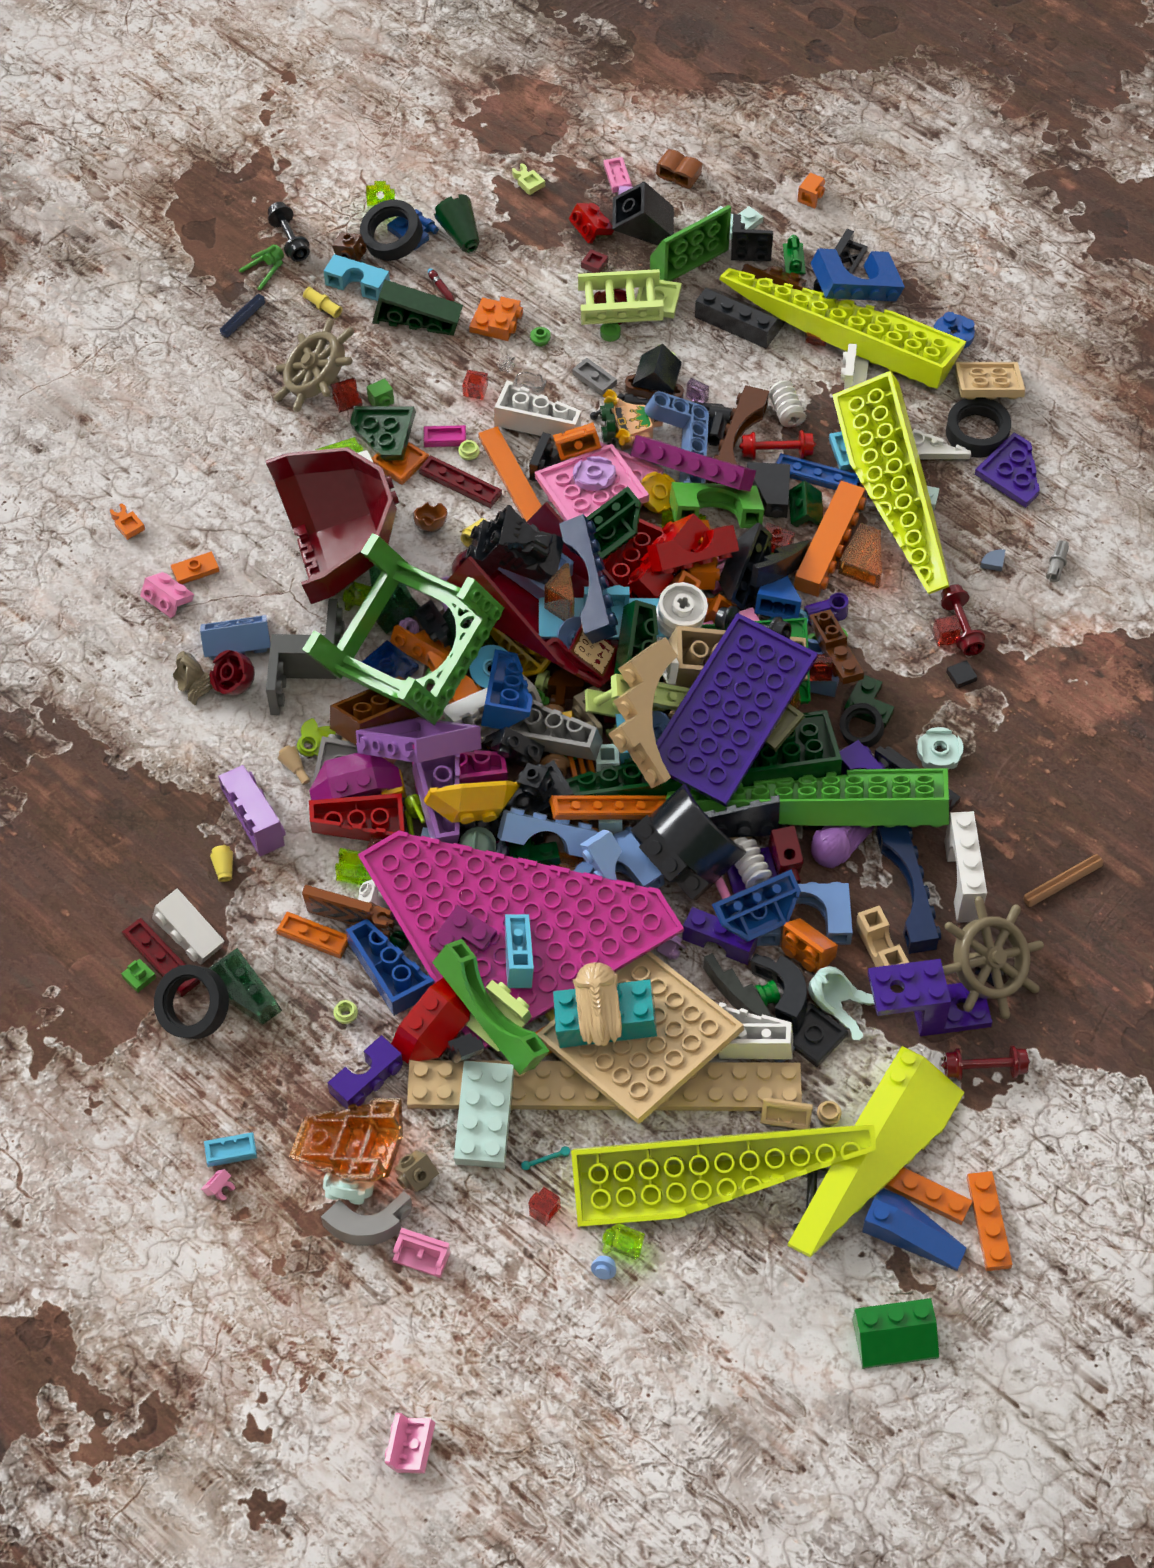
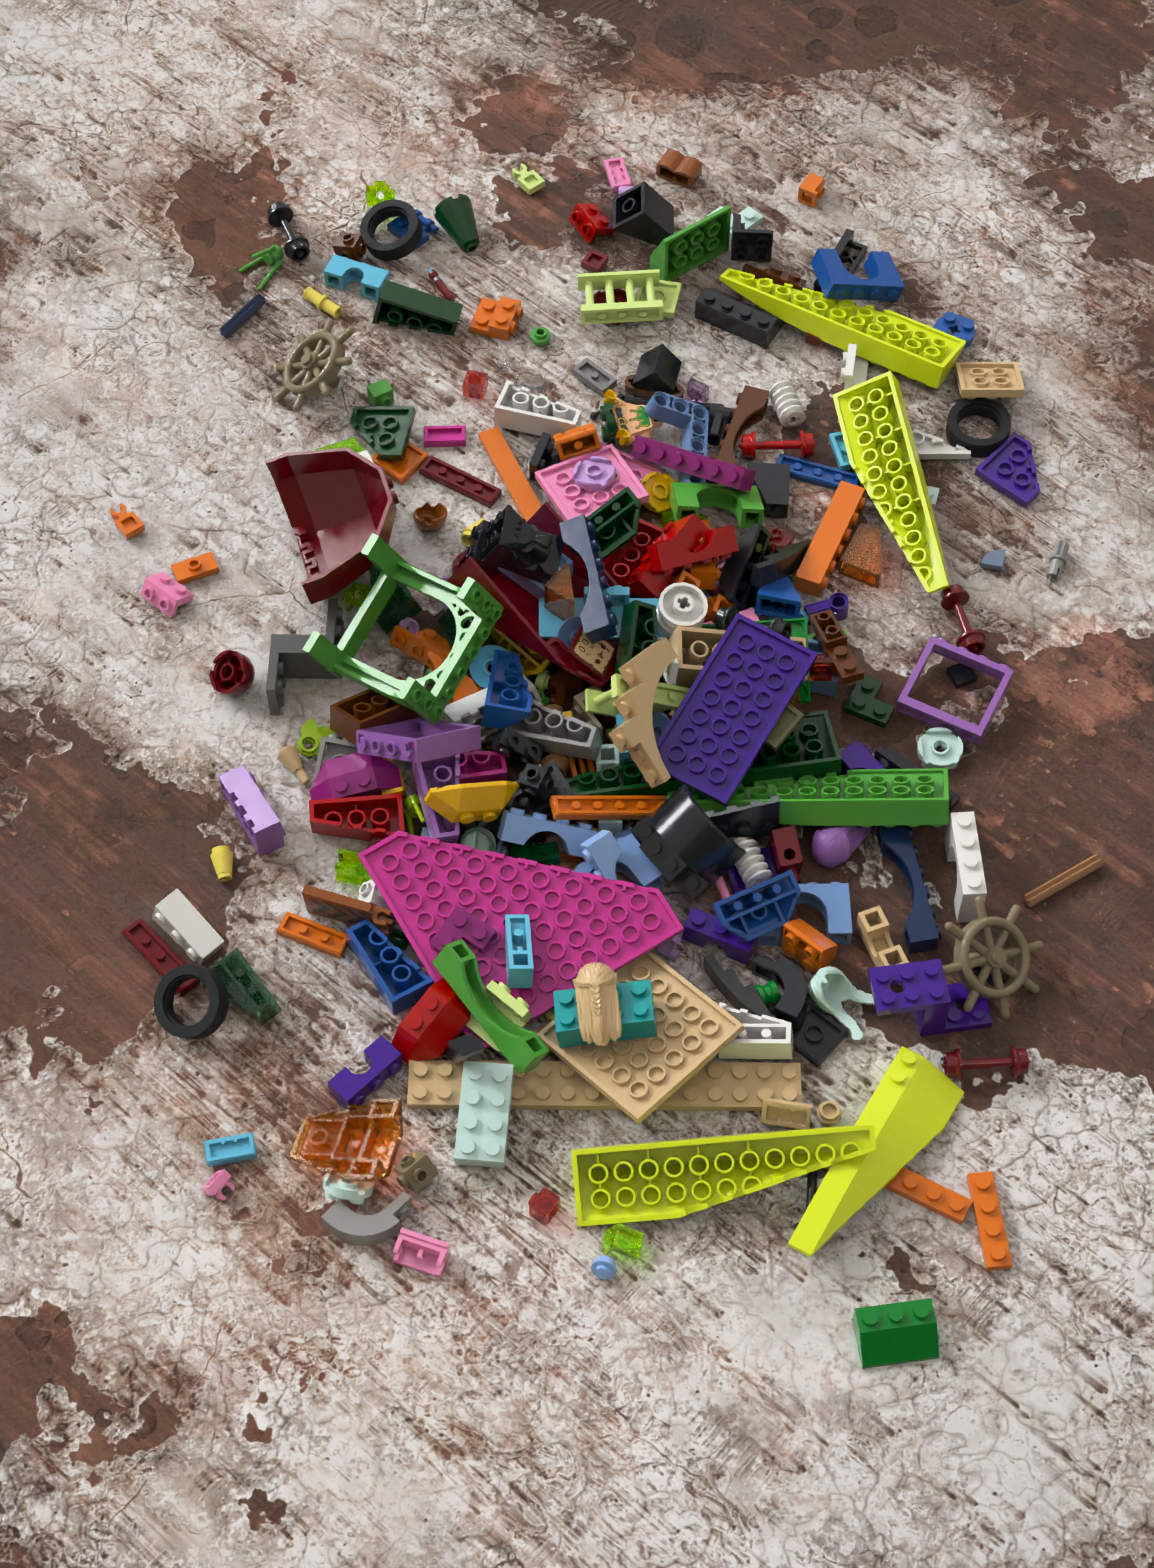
(138, 975): bright green tile -> none
(191, 677): dark tan hair -> none
(235, 635): medium blue slope -> none
(343, 1006): yellowish green plate -> none
(346, 395): clear red panel -> none
(391, 661): clear blue plate -> none
(409, 1444): bright pink bracket -> none
(433, 623): black hinge -> none
(469, 450): yellowish green plate -> none
(565, 1152): teal hinge -> none
(610, 331): bright green tile -> none
(794, 256): green hinge -> none
(805, 504): dark green panel -> none
(857, 709): black tyre -> none
(907, 1227): blue wedge -> none
(938, 718): none -> medium lavender window
(946, 630): clear red plate -> none

